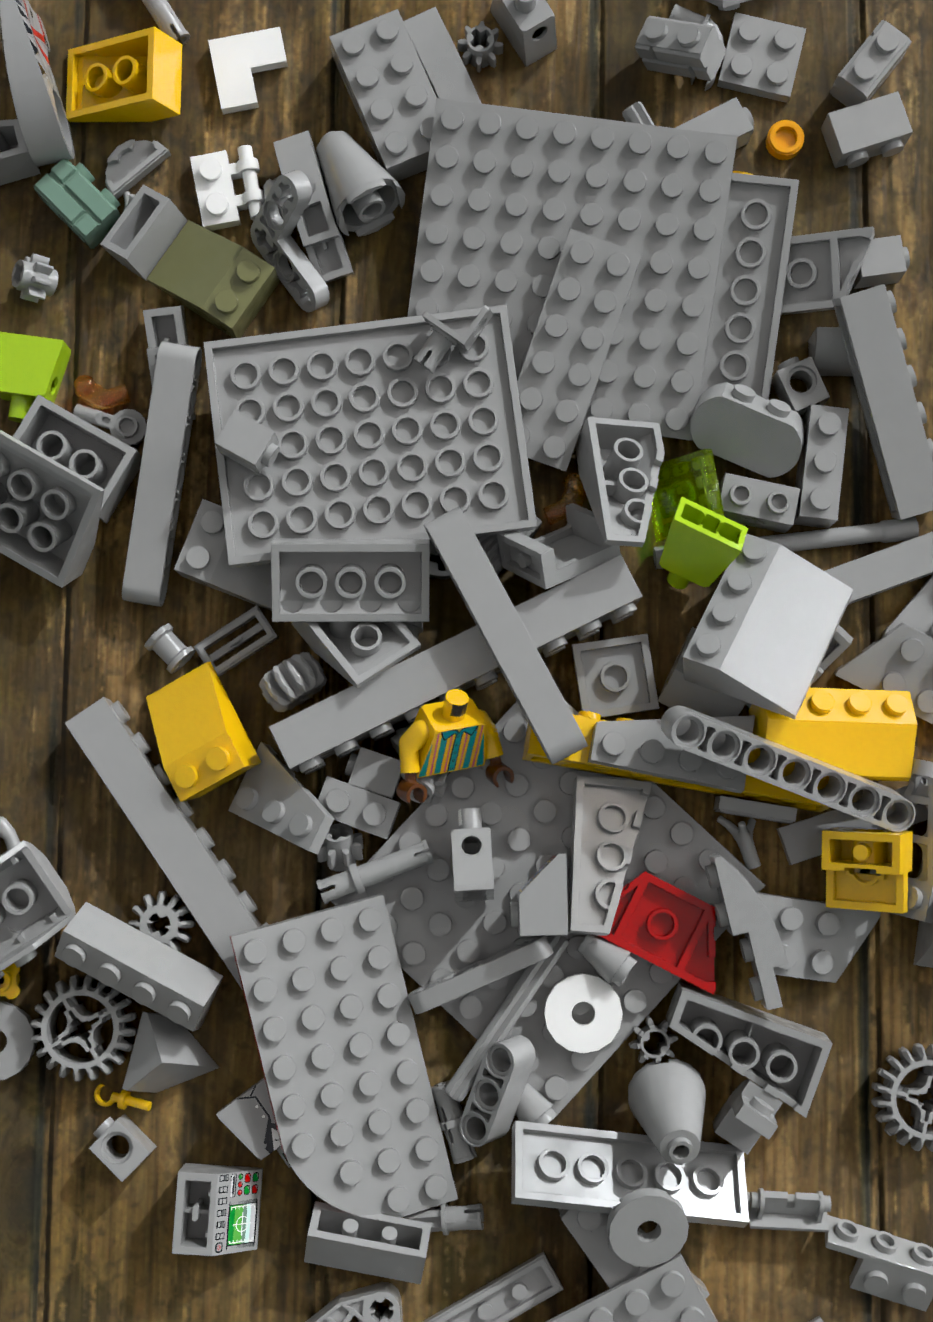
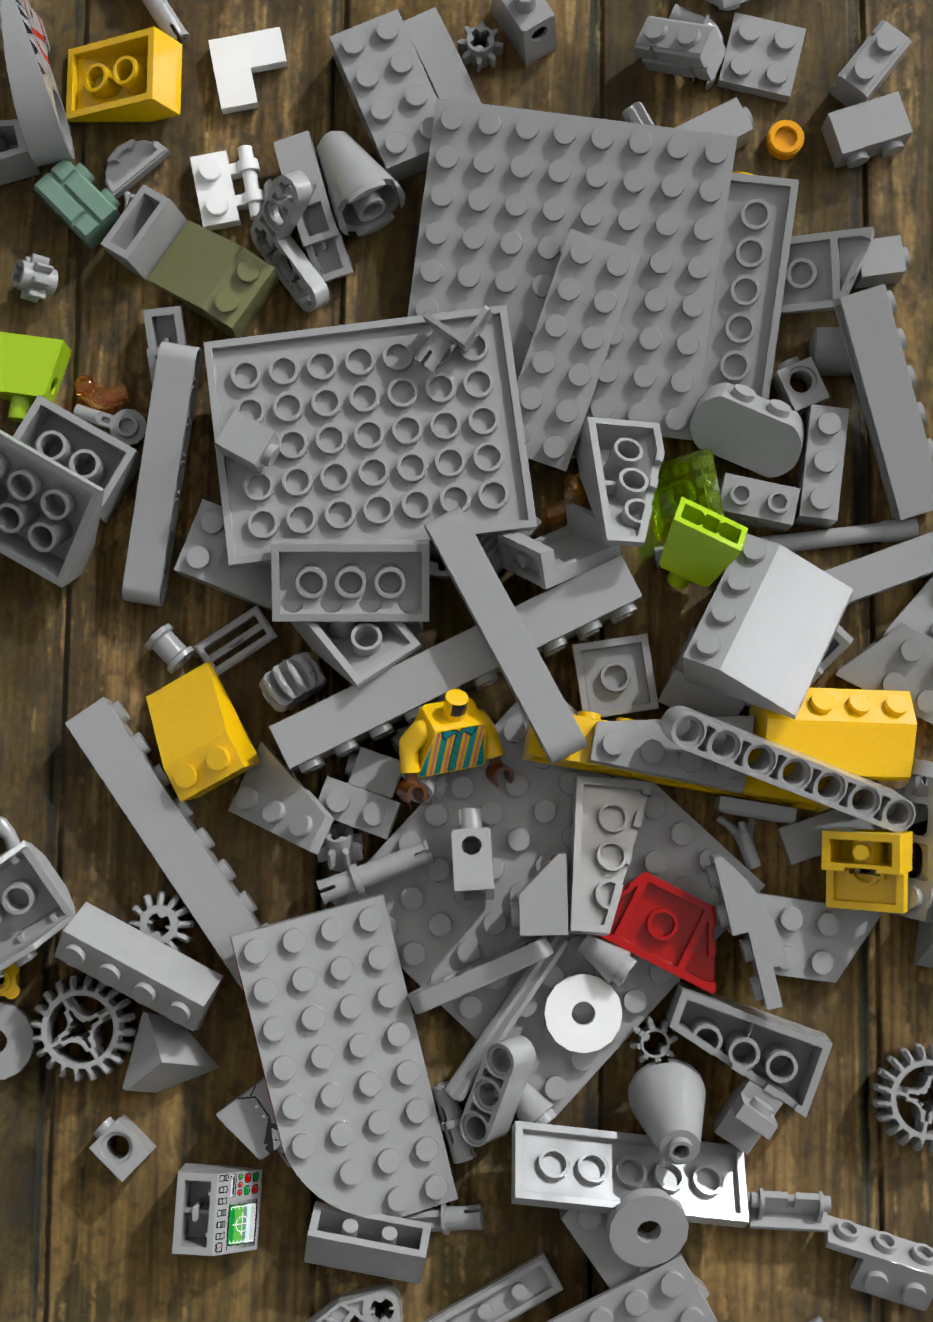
(122, 1099): yellow hand -> none

